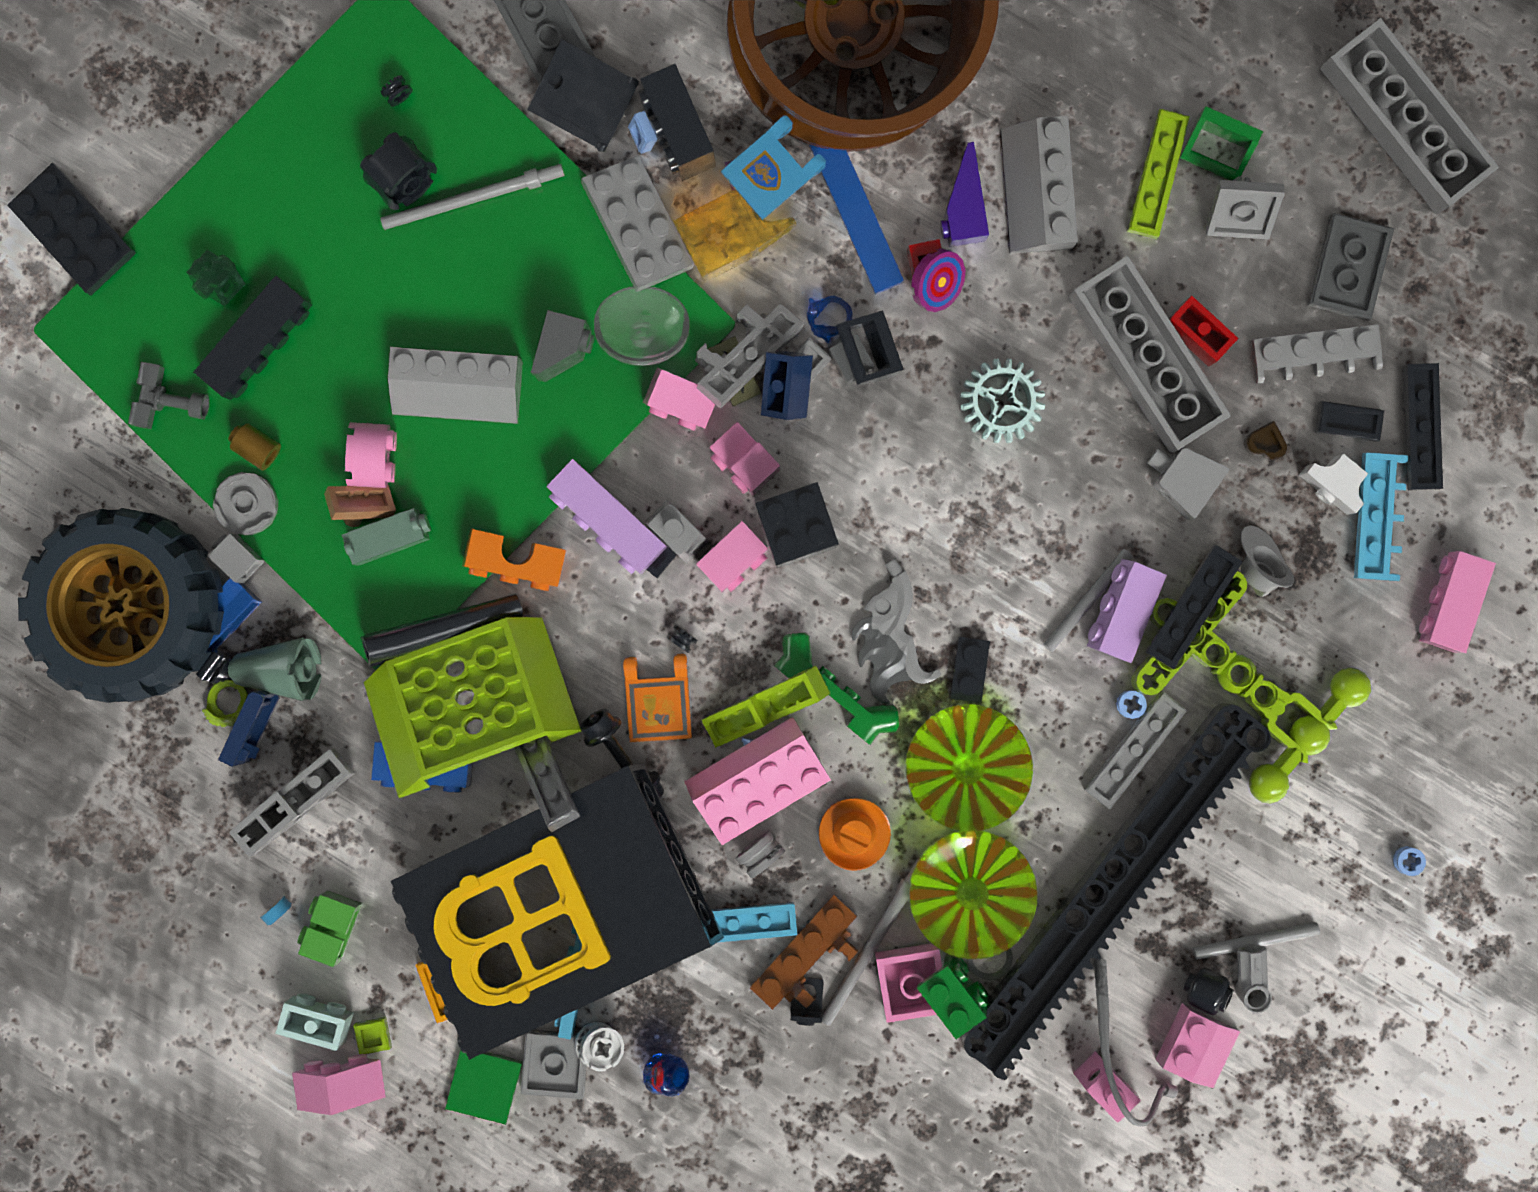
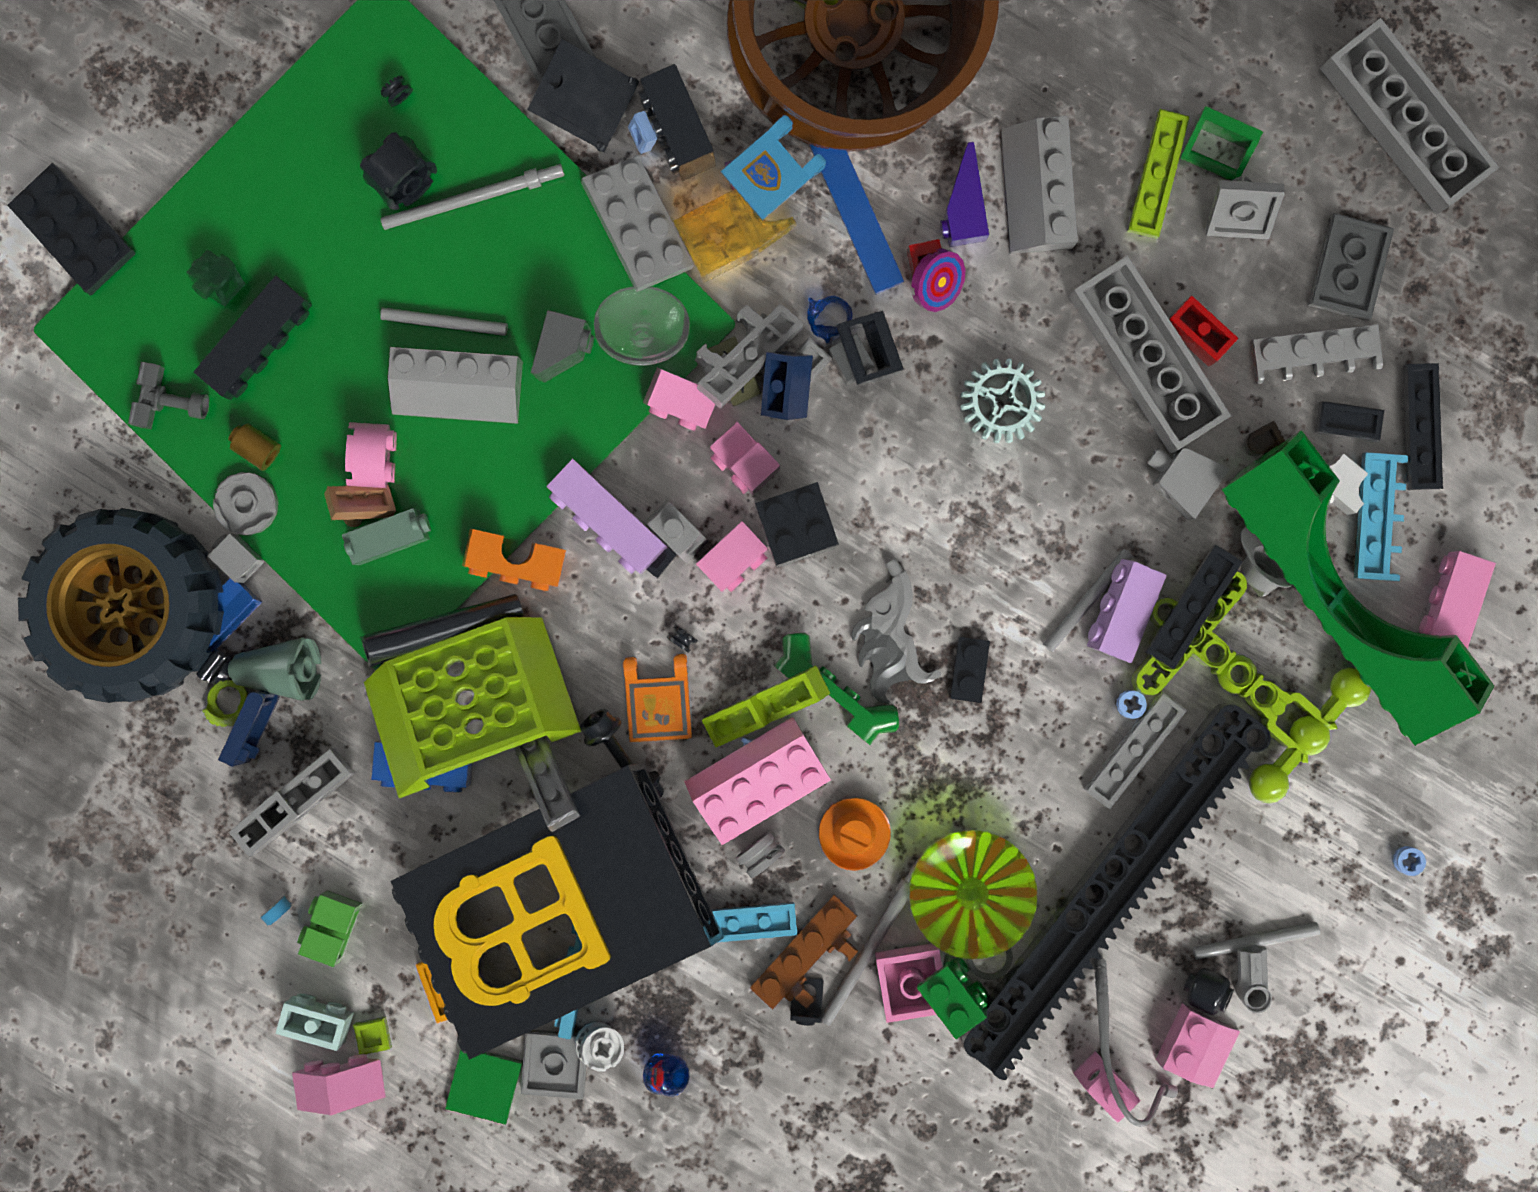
(444, 321): none -> light grey bar
(969, 768): clear neon green dish -> none
(1418, 677): none -> green arch

